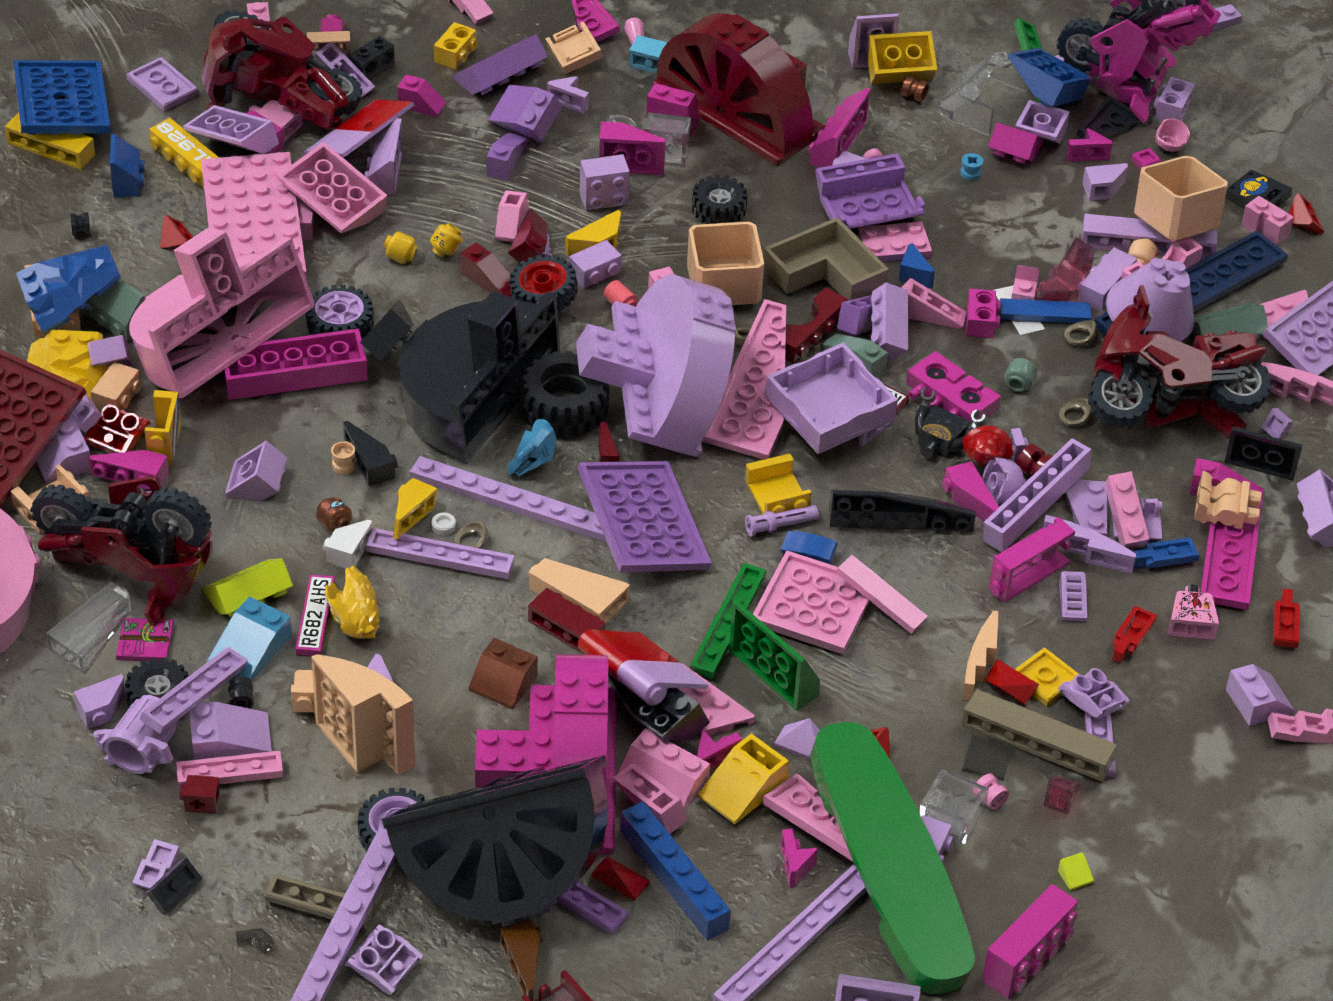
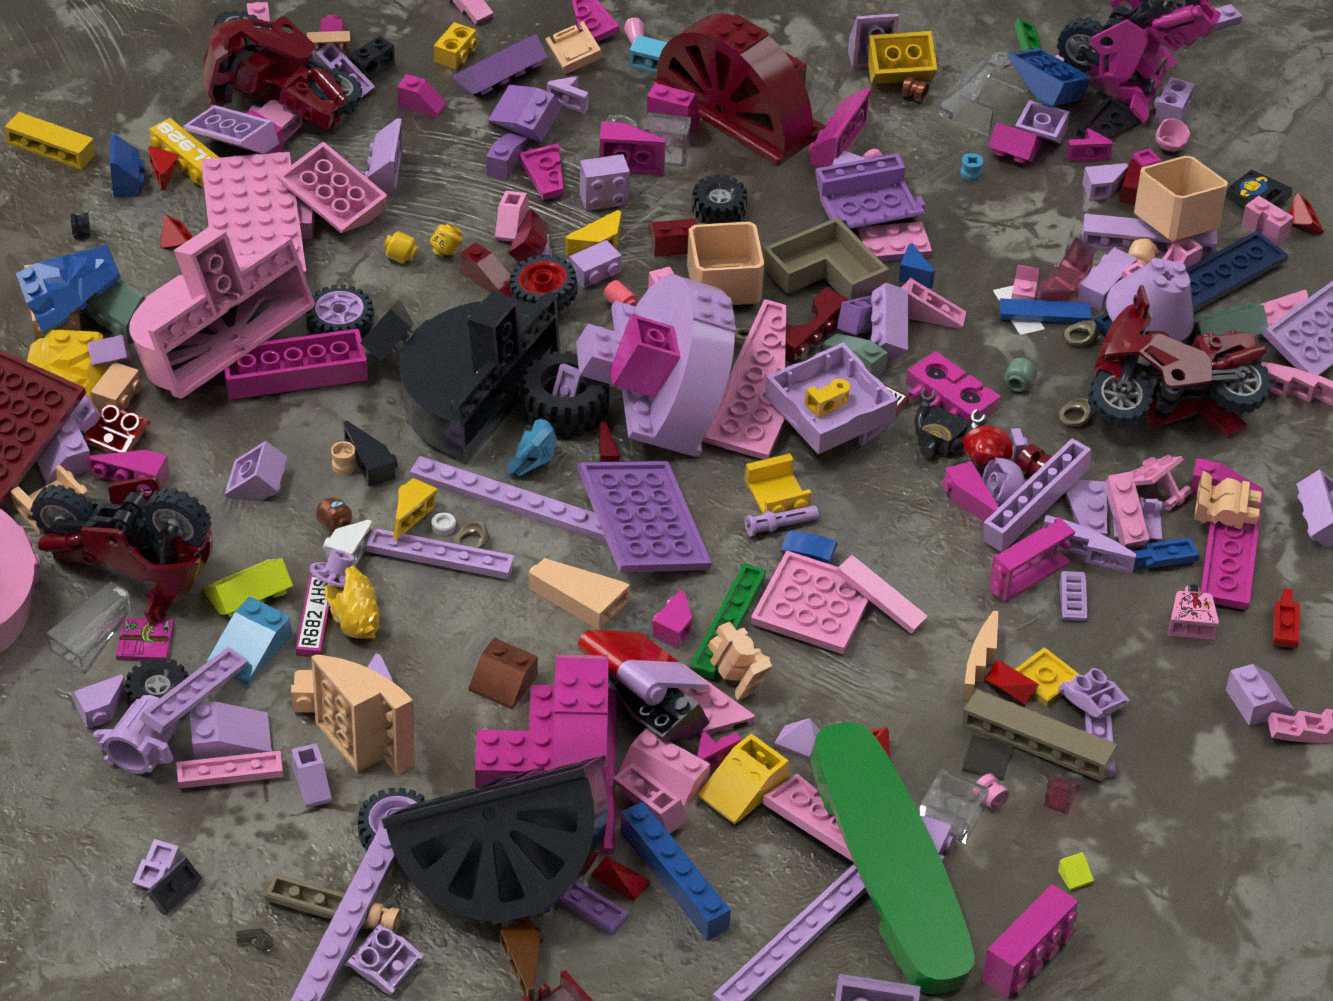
(84, 92): blue plate -> none
(162, 84): lavender tile -> none
(162, 164): none -> red slope
(168, 425): yellow panel -> none
(200, 794): dark red brick -> none
(240, 692): black wheel -> none
(311, 775): none -> lavender slope
(335, 567): none -> lavender wheel
(363, 126): door -> none
(385, 917): none -> light nougat wheel
(544, 170): none -> dark pink wing
(562, 618): dark red brick -> none
(567, 382): none -> lavender plate
(645, 356): none -> dark pink slope
(670, 236): none -> dark red slope
(674, 622): none -> dark pink slope
(738, 659): none -> light nougat hips
(771, 659): green slope -> none
(796, 860): dark pink slope -> none
(827, 398): none -> yellow leg
(896, 511): black wedge -> none
(982, 313): dark pink brick -> none
(1131, 183): none -> dark red slope
(1132, 633): red hinge -> none
(1159, 471): none -> bright pink plate
(1263, 453): black slope -> none
(1277, 424): lavender tile -> none

